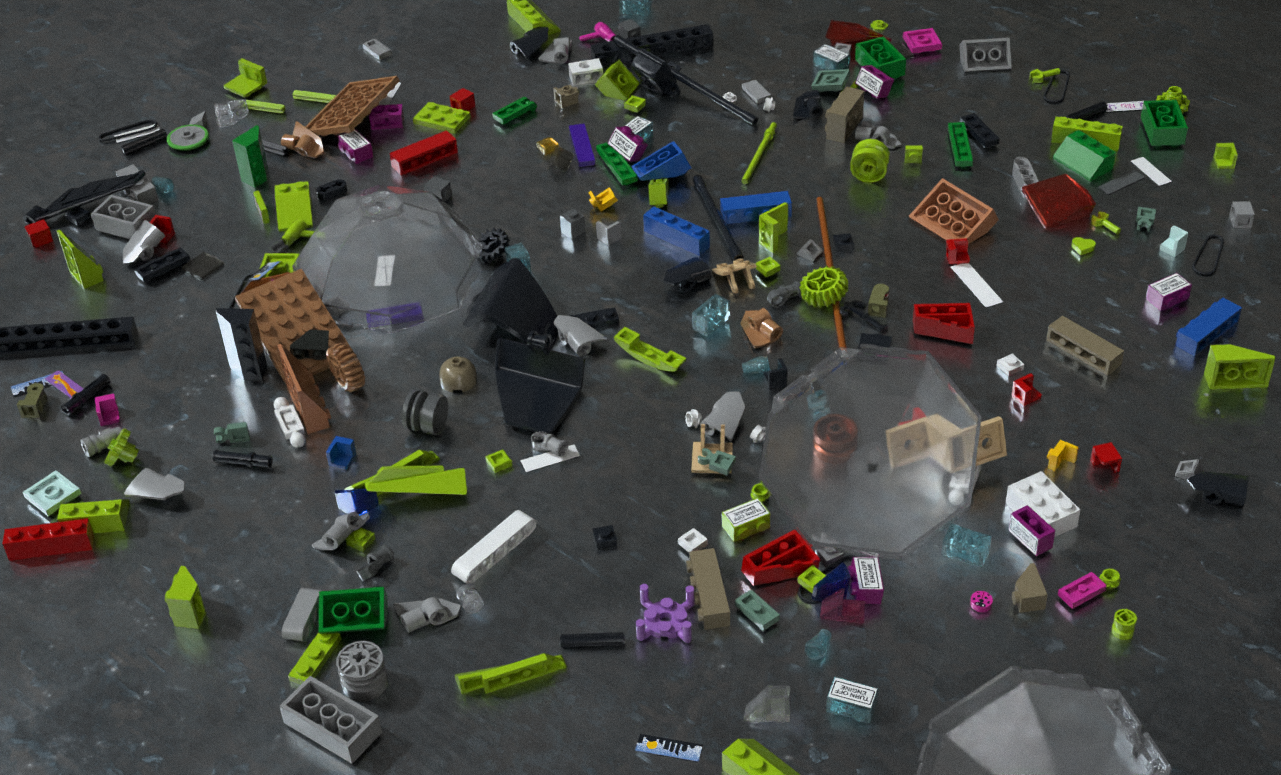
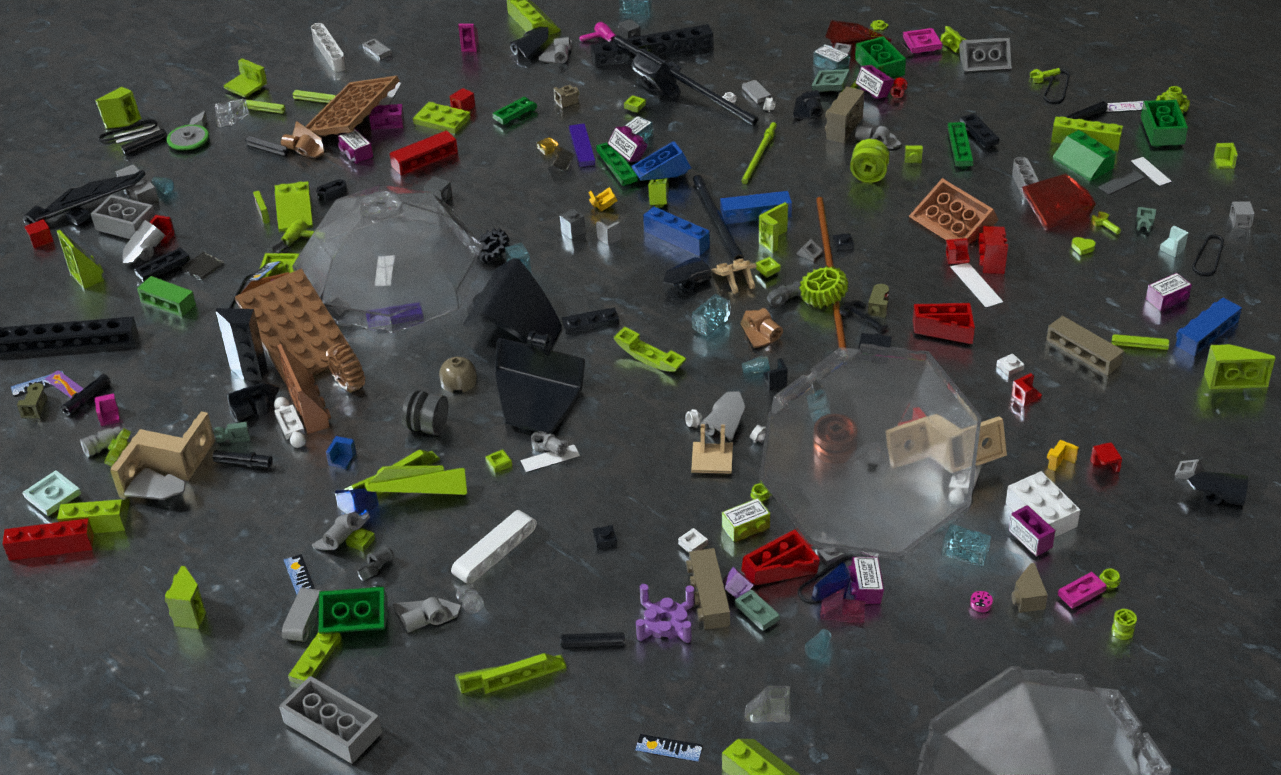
(118, 108): none -> lime slope
(164, 453): none -> tan bracket
(166, 296): none -> bright green brick
(251, 157): green slope -> none
(251, 399): none -> black panel
(298, 573): none -> sticker
(311, 345): pearl dark grey slope -> none
(328, 47): none -> white beam
(362, 671): light grey wheel -> none
(468, 37): none -> dark pink slope
(577, 334): light grey panel -> none
(585, 72): white brick -> none
(617, 82): lime slope -> none
(718, 462): sand green plate -> none
(736, 583): none -> medium lavender panel
(810, 578): lime plate -> none
(852, 700): brick -> none
(898, 83): none -> red bush
(951, 39): none -> lime hips
(993, 249): none -> red wedge
(1140, 342): none -> lime axle

